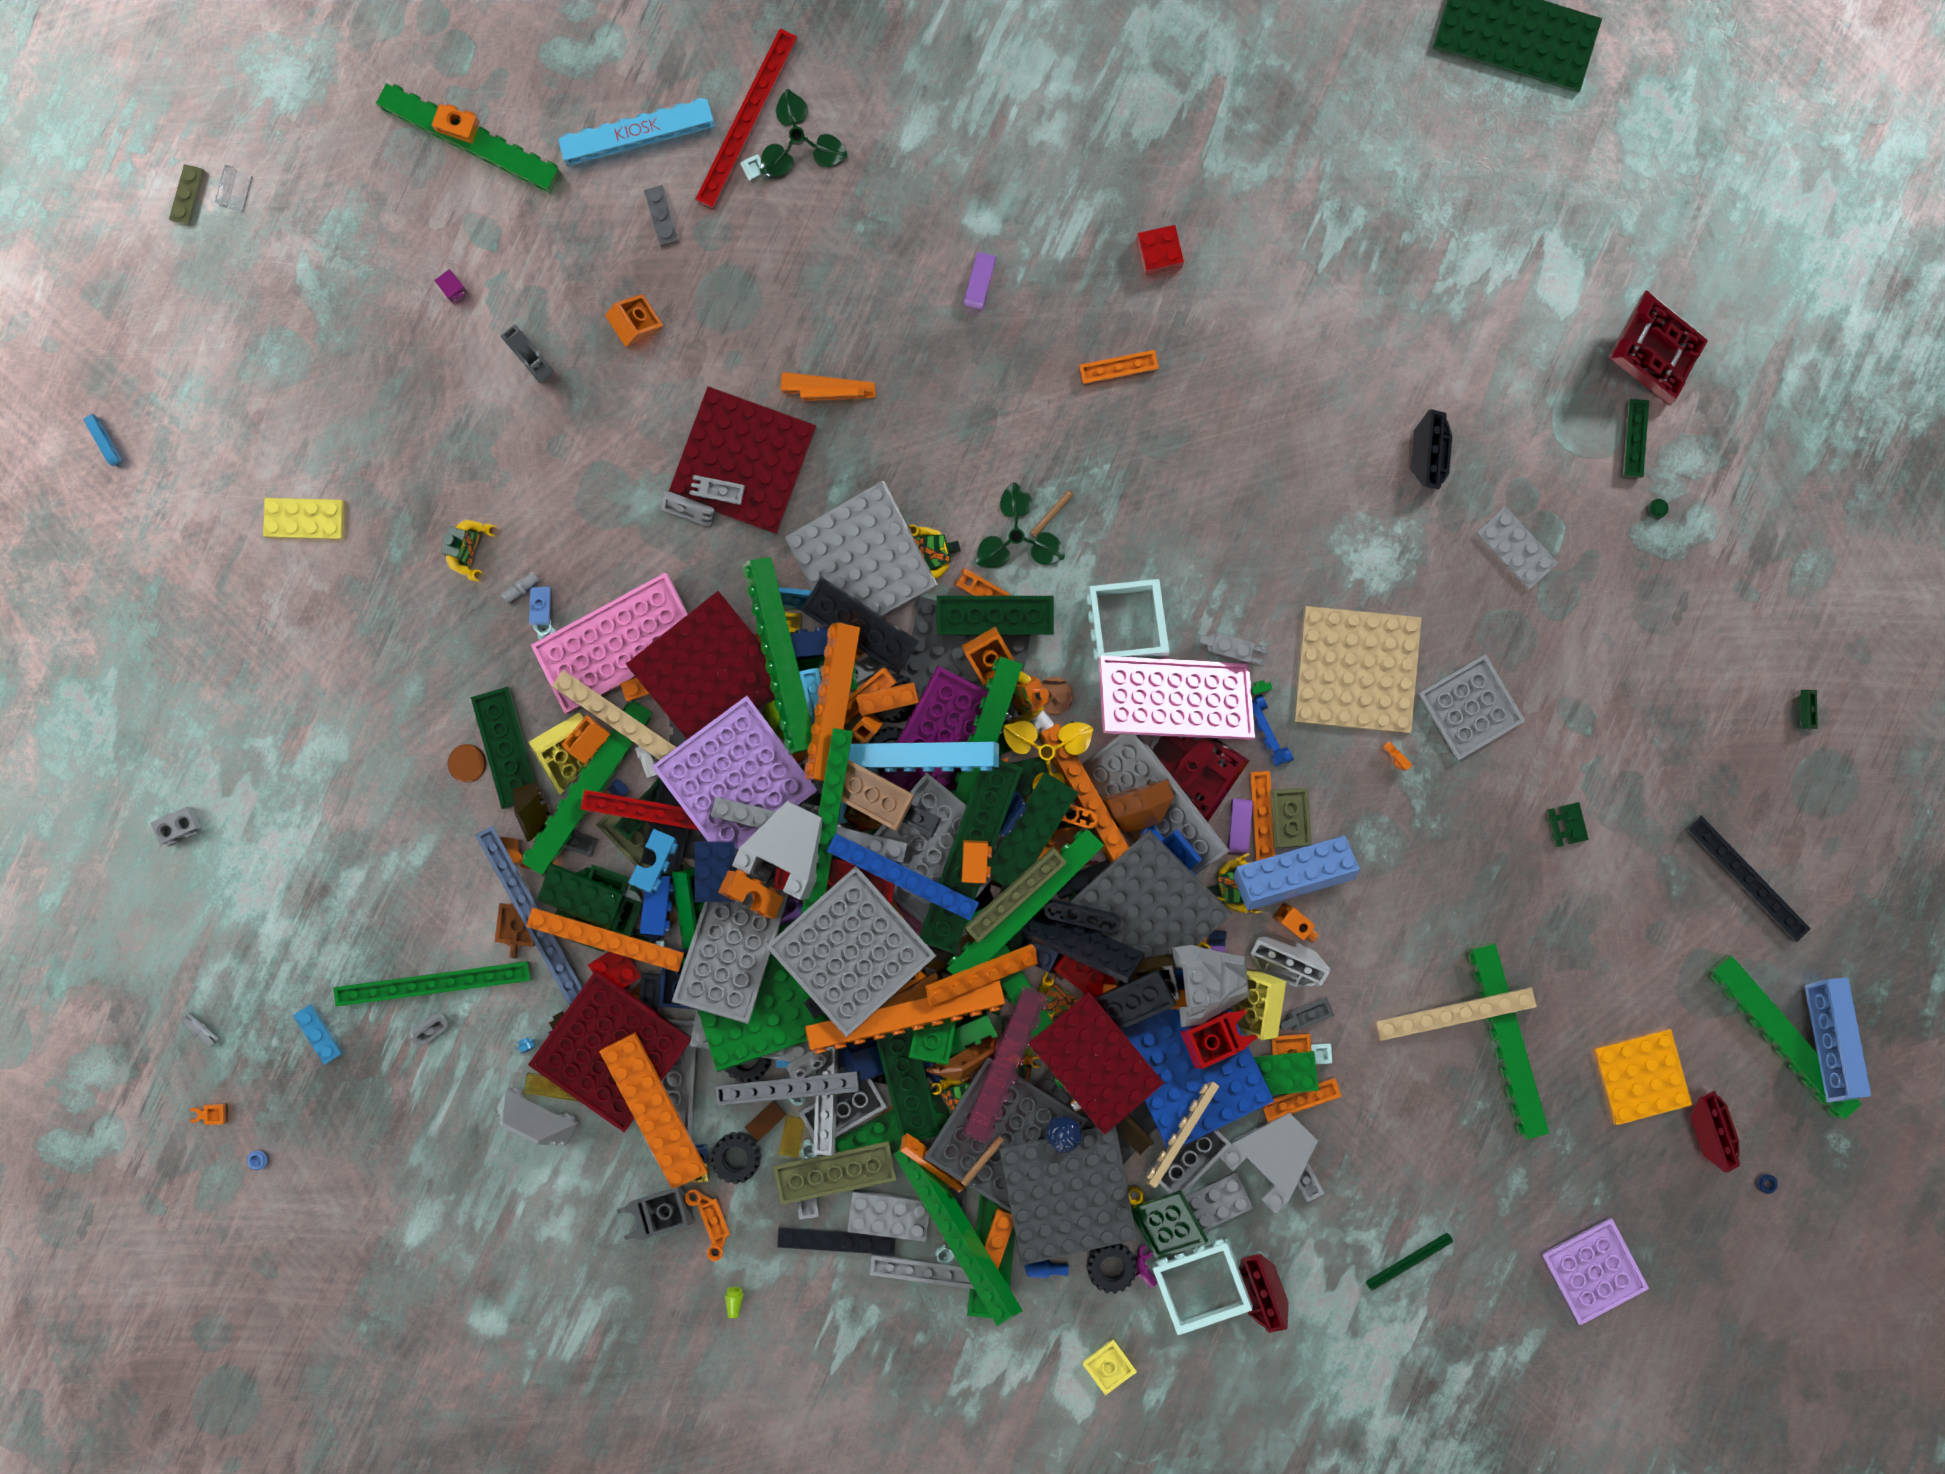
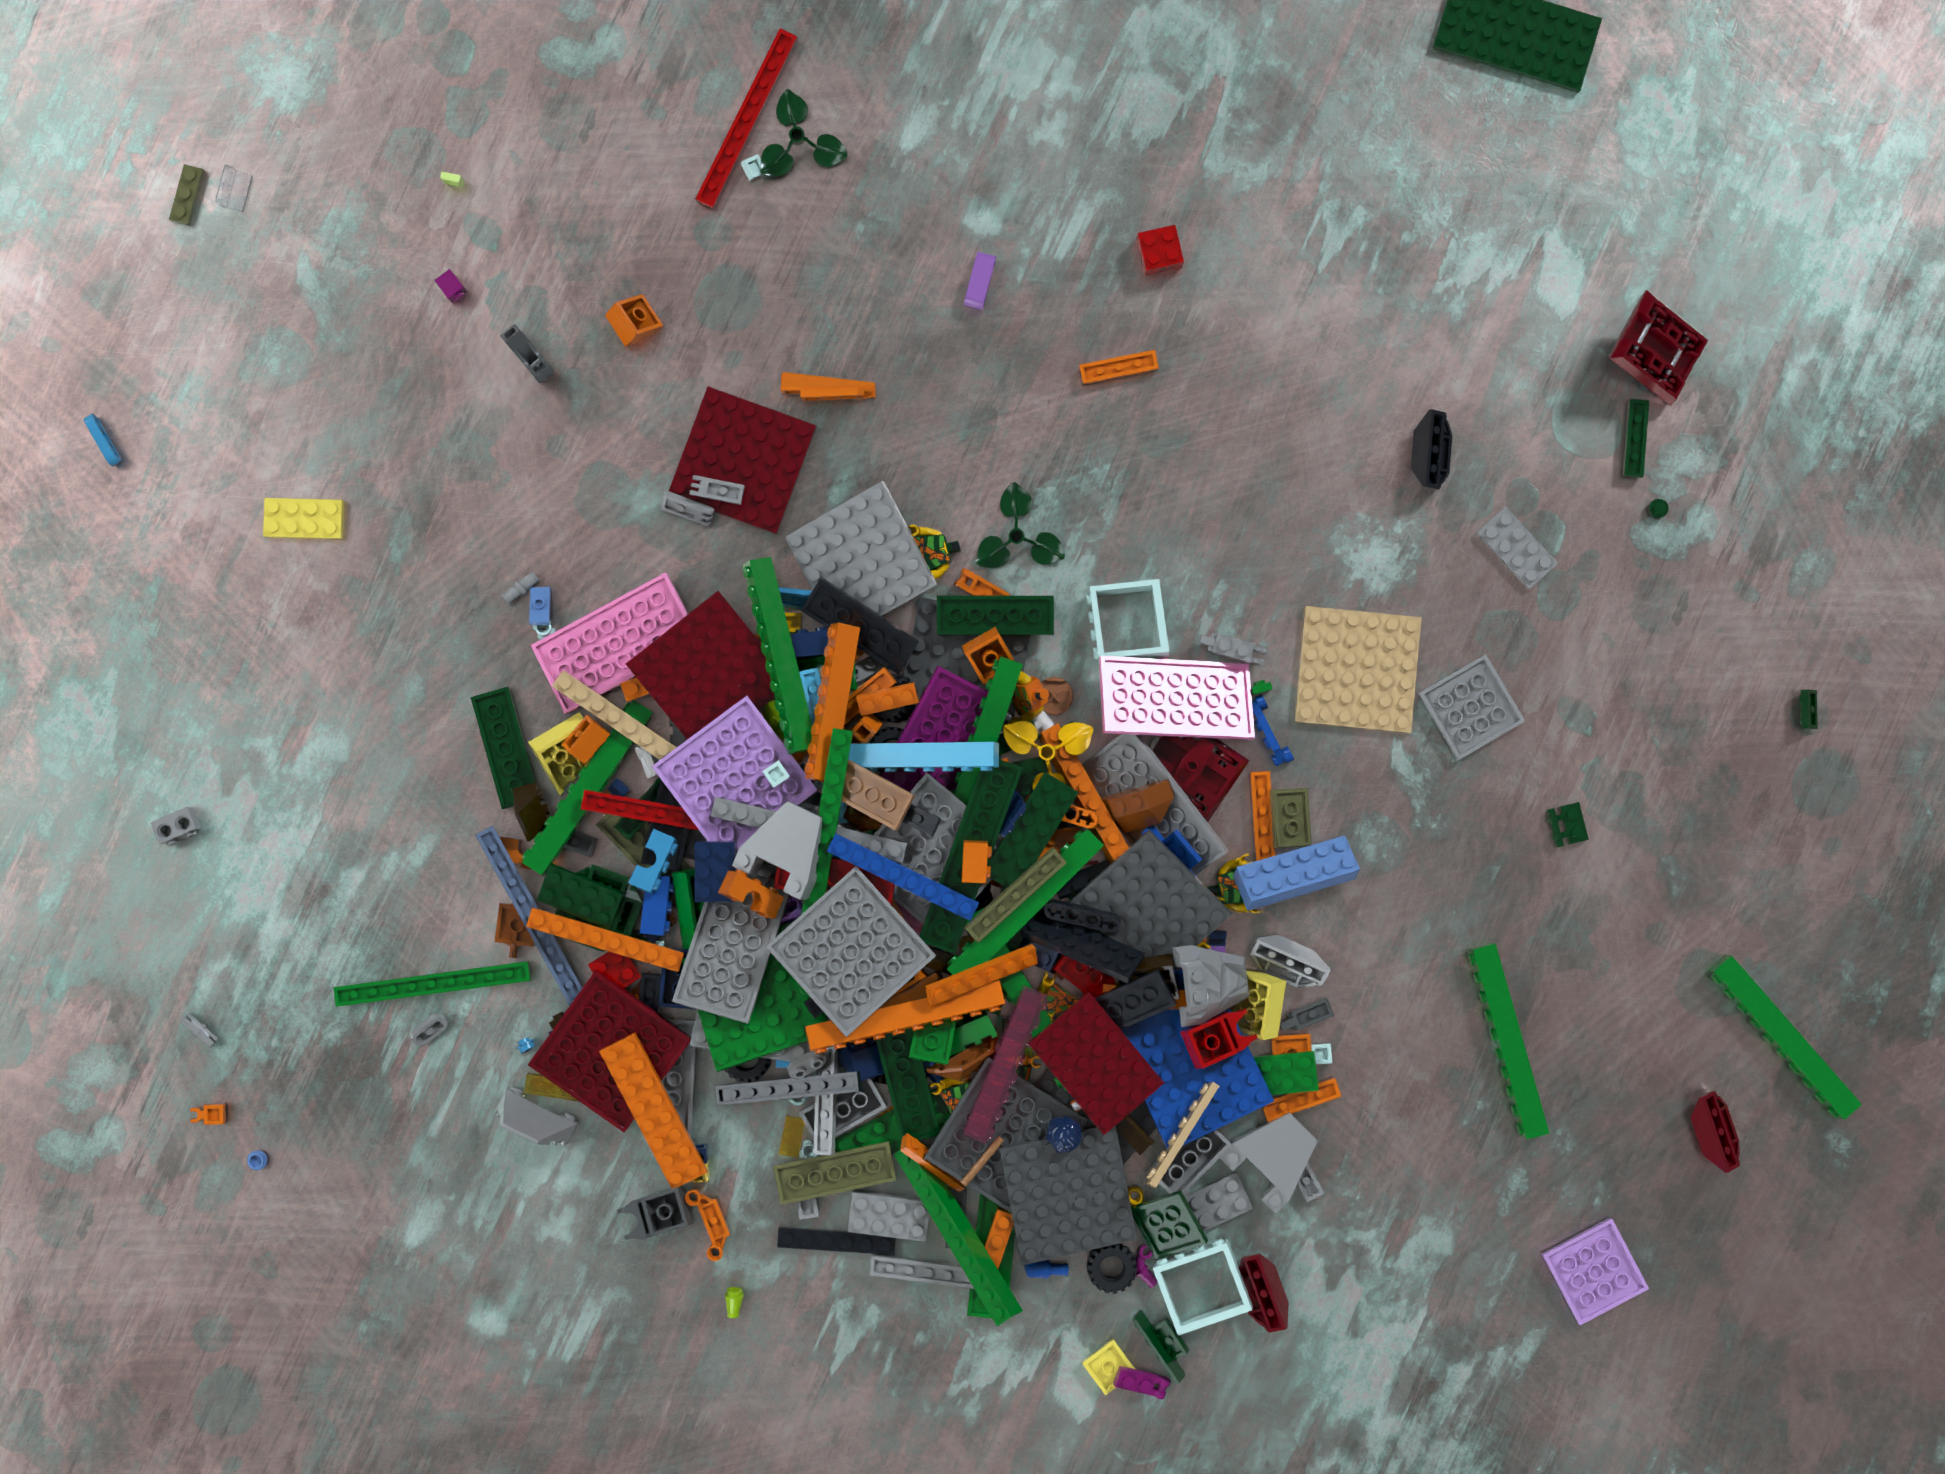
(317, 1034): dark azure plate -> none
(452, 179): none -> yellowish green tile
(461, 544): torso -> none
(464, 130): orange brick -> none
(467, 763): dark orange piece -> none
(484, 146): green brick -> none
(636, 131): medium azure brick -> none
(661, 215): flat silver plate -> none
(732, 1174): black tyre -> none
(765, 1120): reddish brown tile -> none
(776, 773): none -> light aqua plate
(940, 1258): light aqua plate -> none
(1051, 513): medium nougat bar -> none
(1141, 1382): none -> magenta plate
(1164, 1342): none -> dark green bracket
(1239, 826): medium lavender beam -> none
(1295, 923): orange torso -> none
(1400, 760): orange plate -> none
(1409, 1261): dark green axle -> none
(1456, 1013): tan plate -> none
(1642, 1076): light orange plate -> none
(1748, 878): black plate -> none
(1772, 1186): dark blue plate -> none
(1837, 1040): medium blue brick -> none

